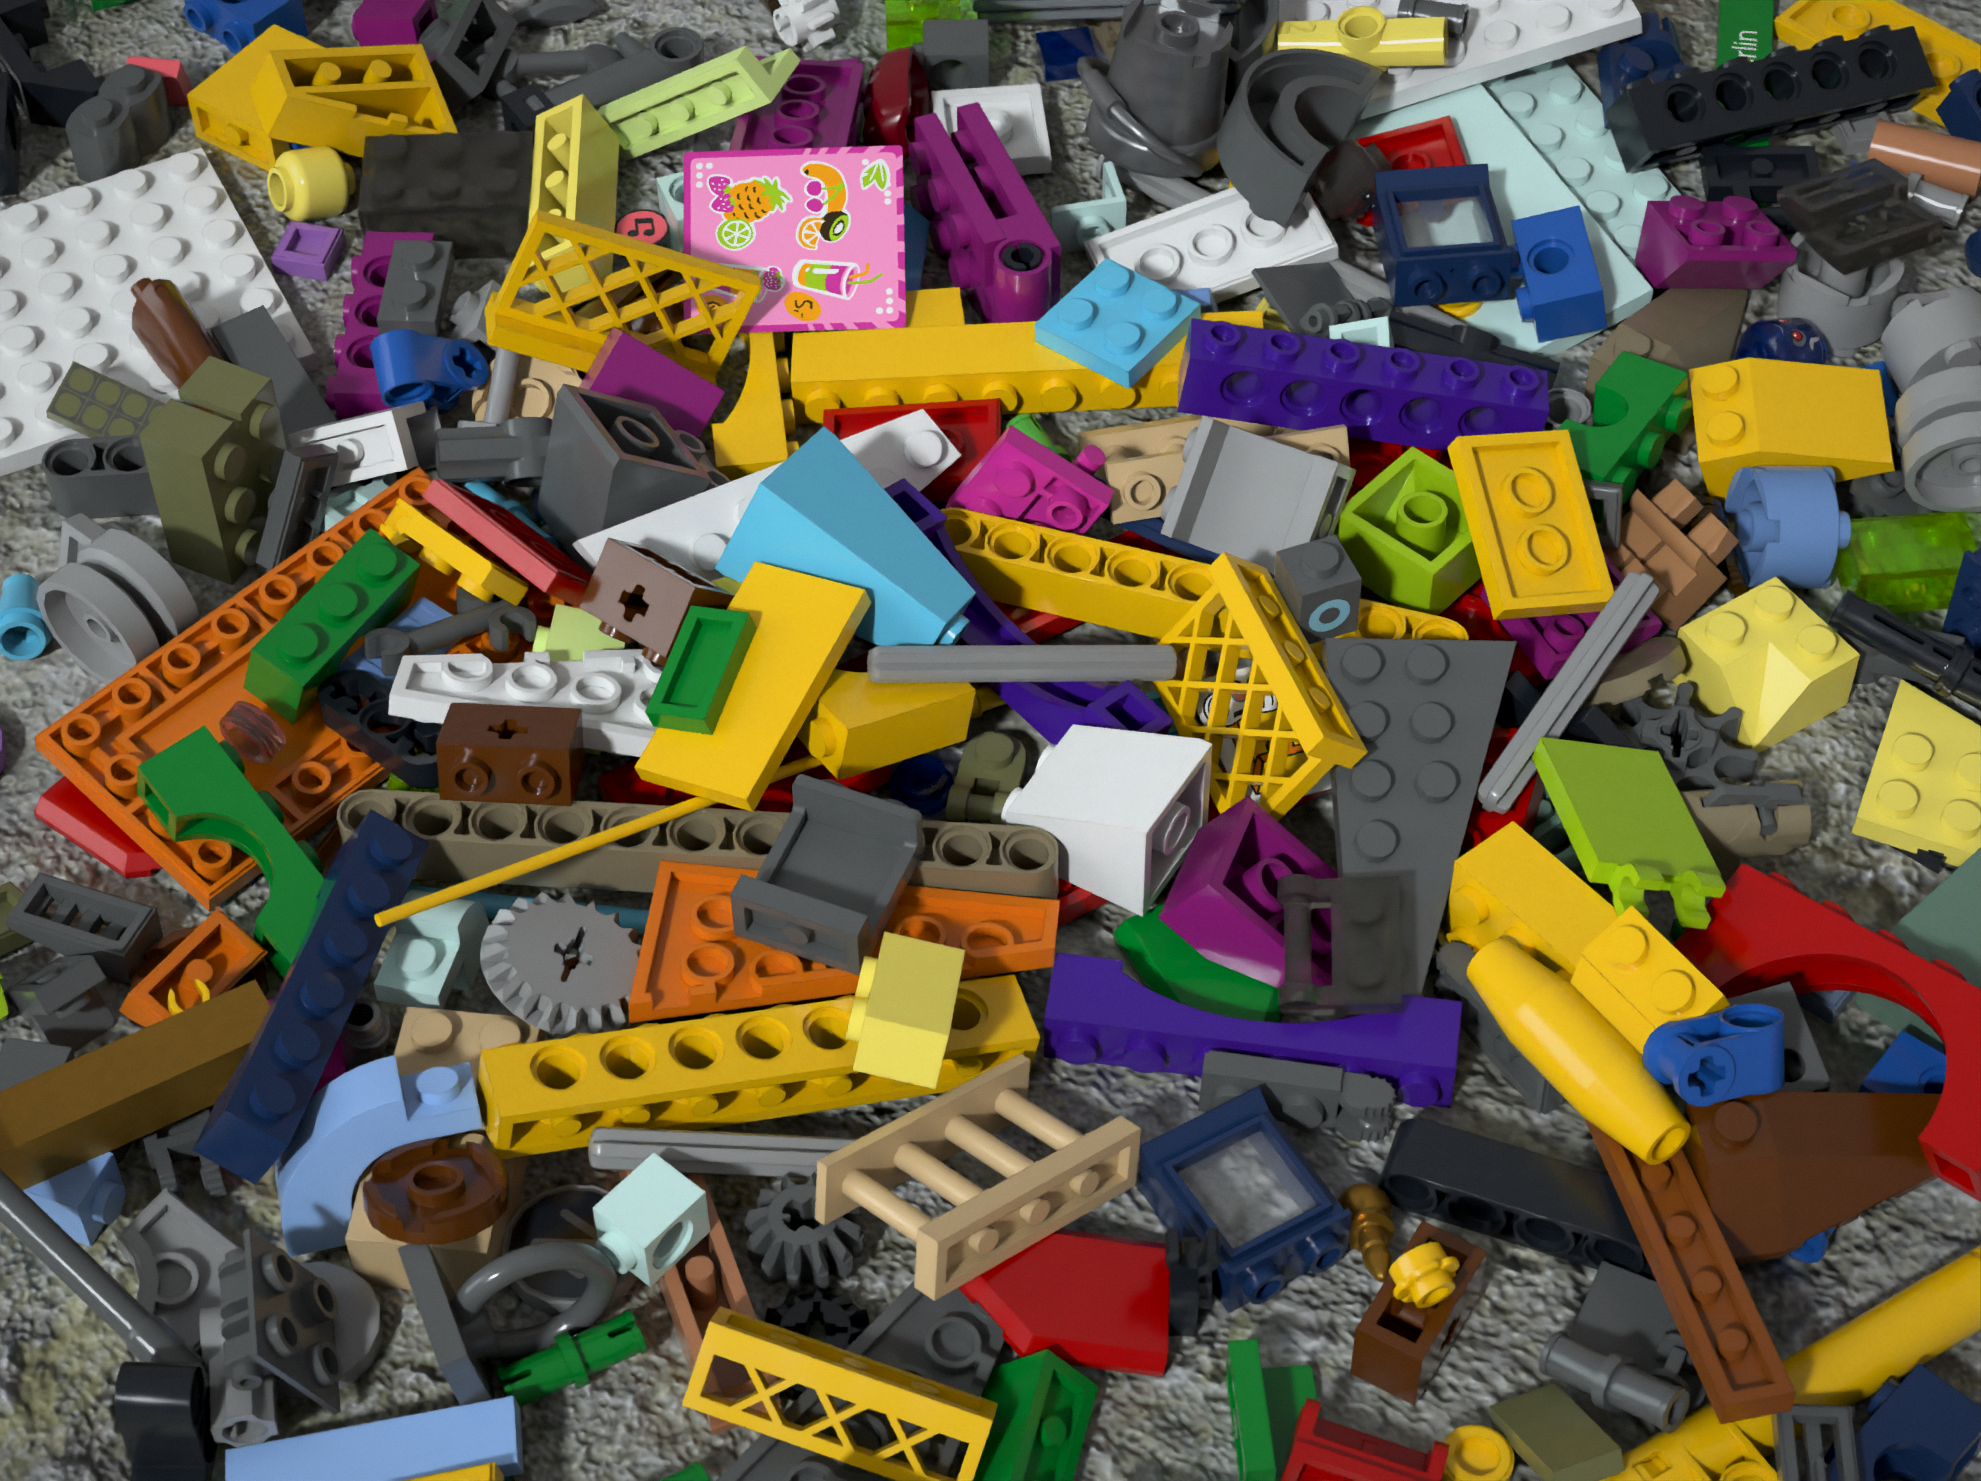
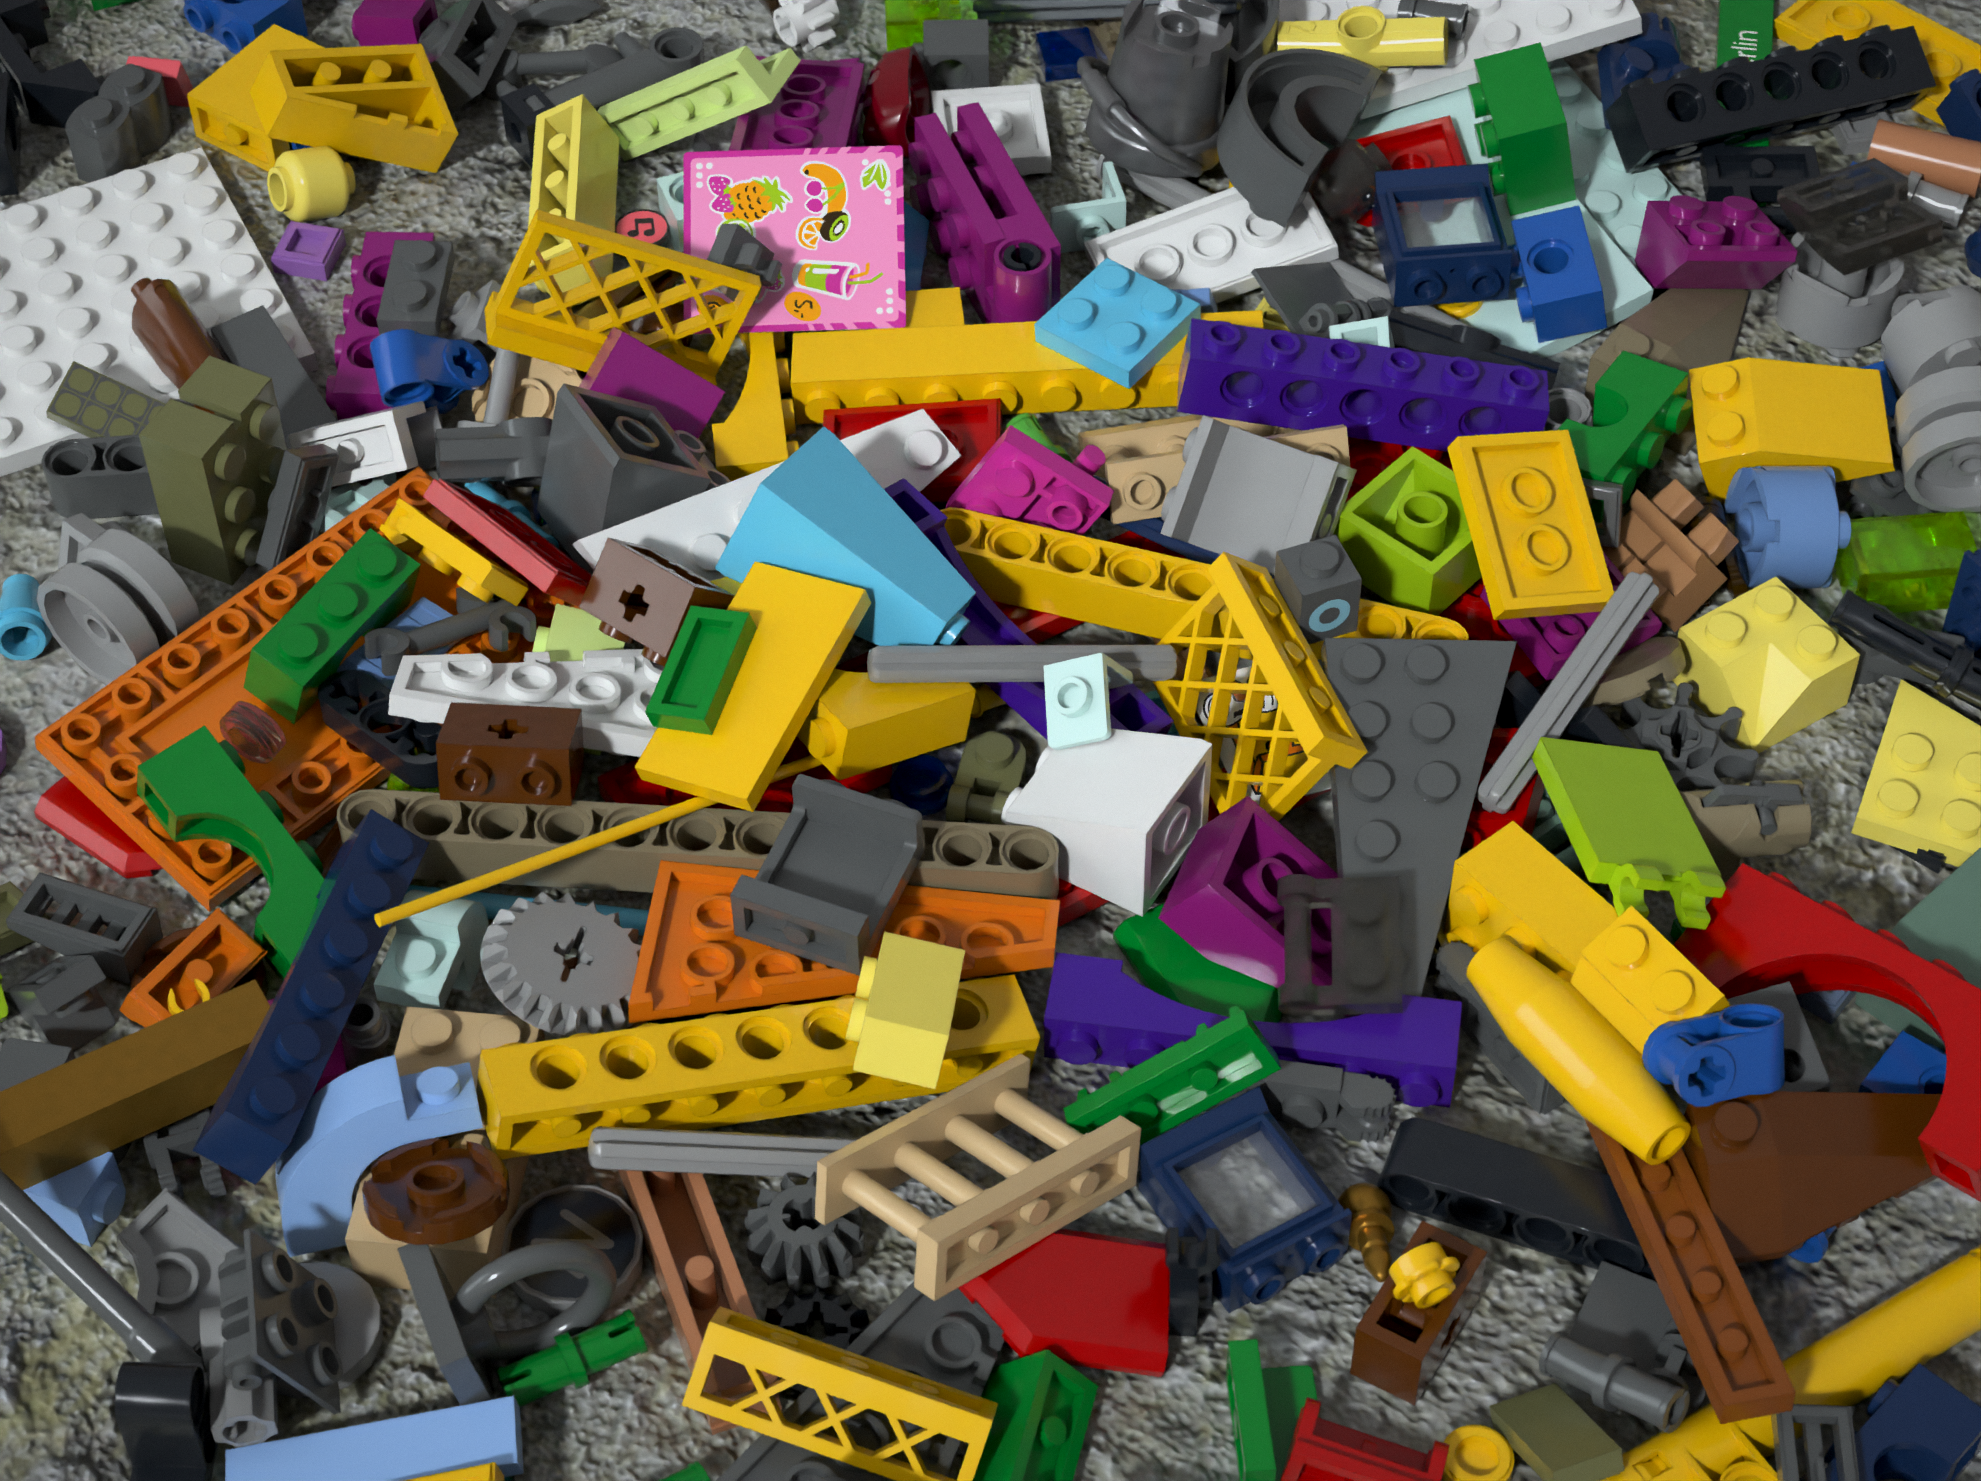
(450, 185): clear smoke piece -> none
(651, 1220): light aqua brick -> none
(742, 251): none -> dark grey tile
(1080, 699): none -> light aqua bracket
(1180, 1079): none -> green plate
(1522, 130): none -> green brick
(1782, 340): clear blue head -> none

